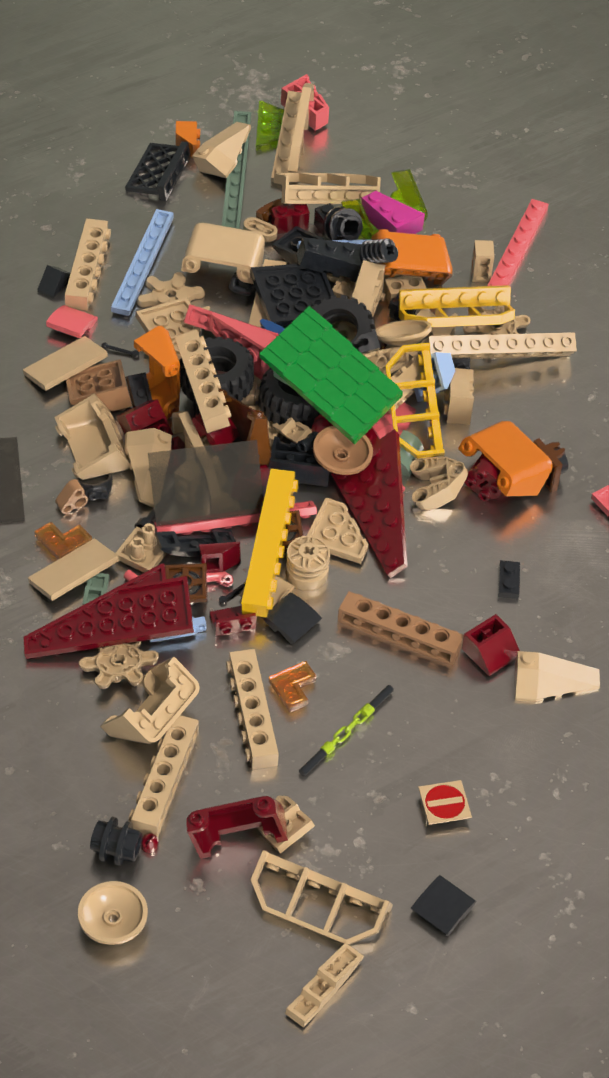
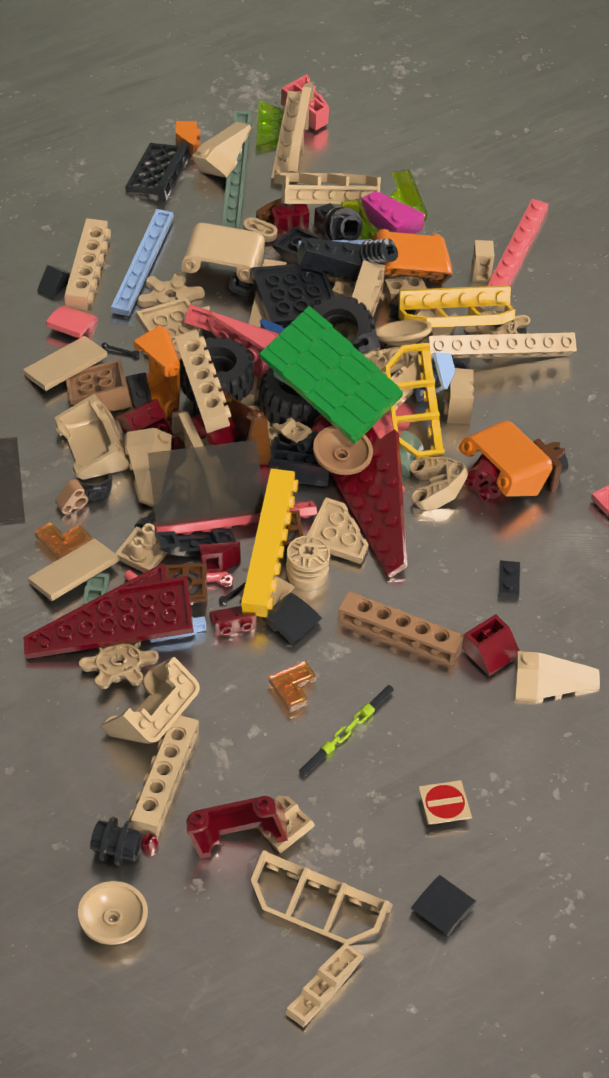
(247, 677): tan brick -> none

